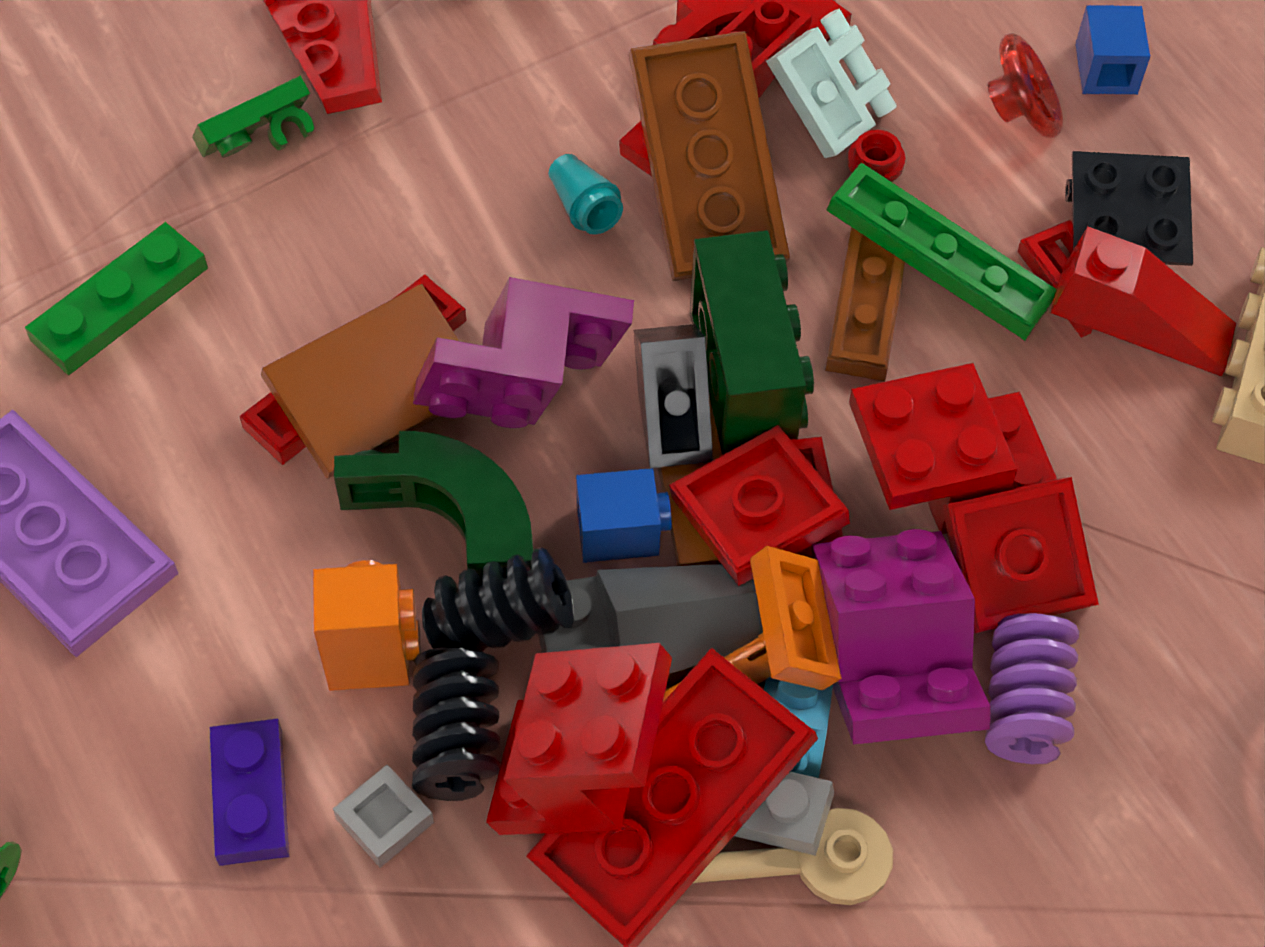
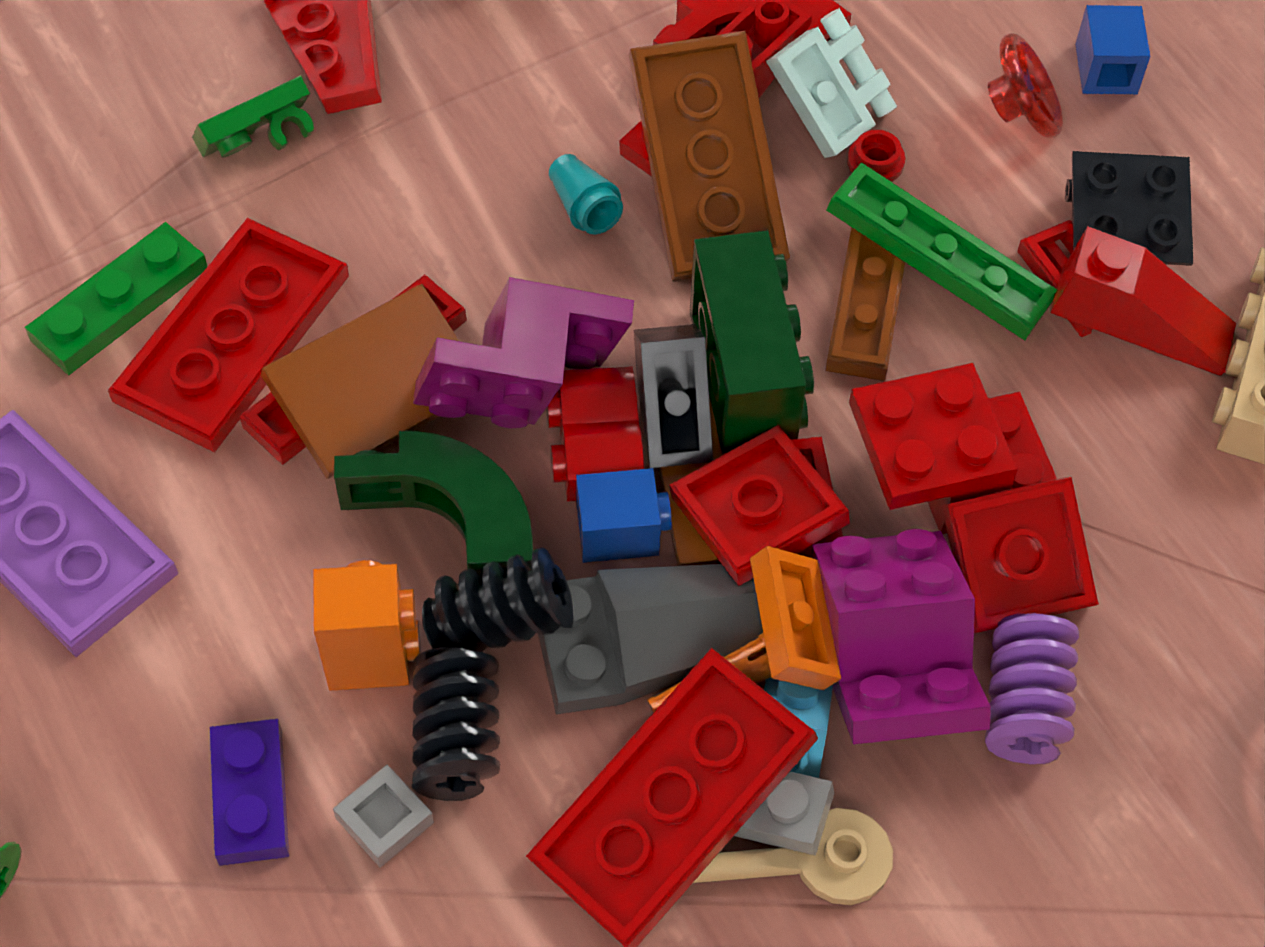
(229, 325): none -> red tile
(580, 740): red bracket -> none
(596, 425): none -> red brick

